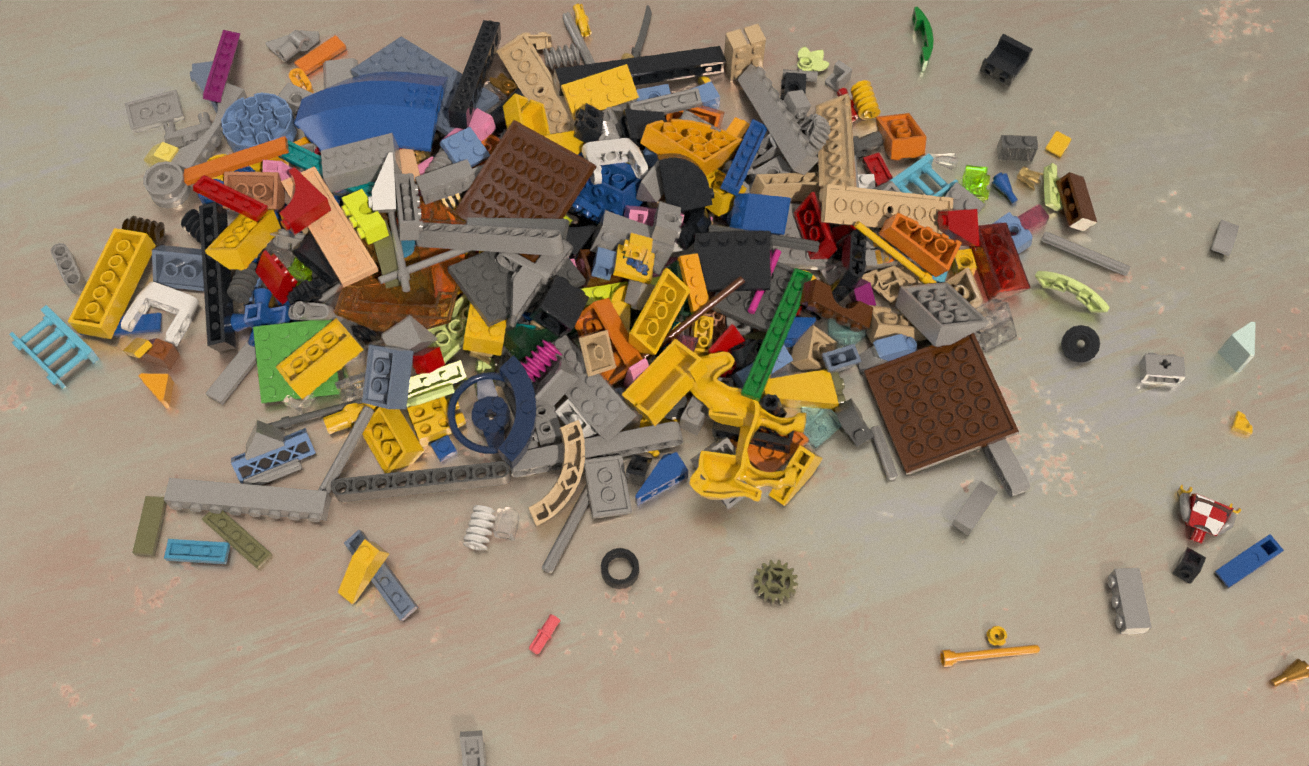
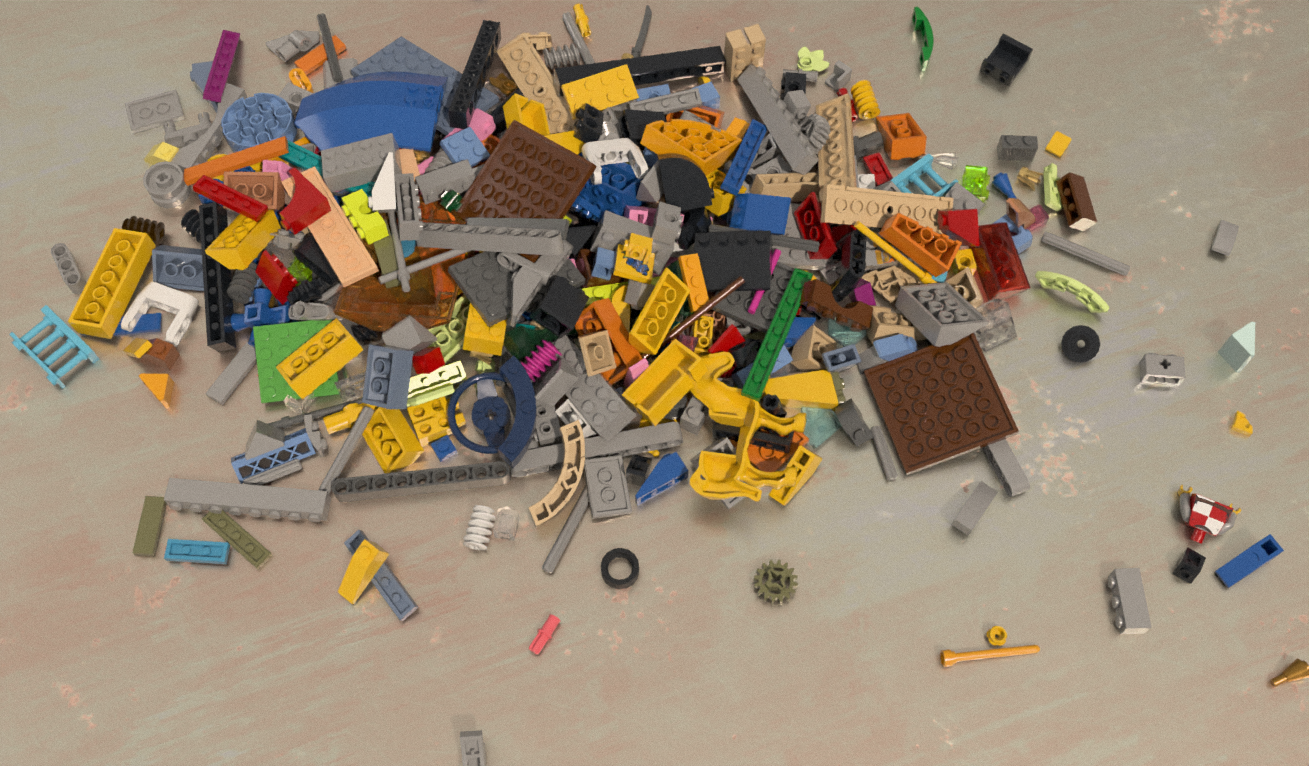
(315, 435): none -> light grey slope
(329, 47): none -> dark grey axle
(451, 201): none -> dark green gear
(1019, 213): none -> nougat slope

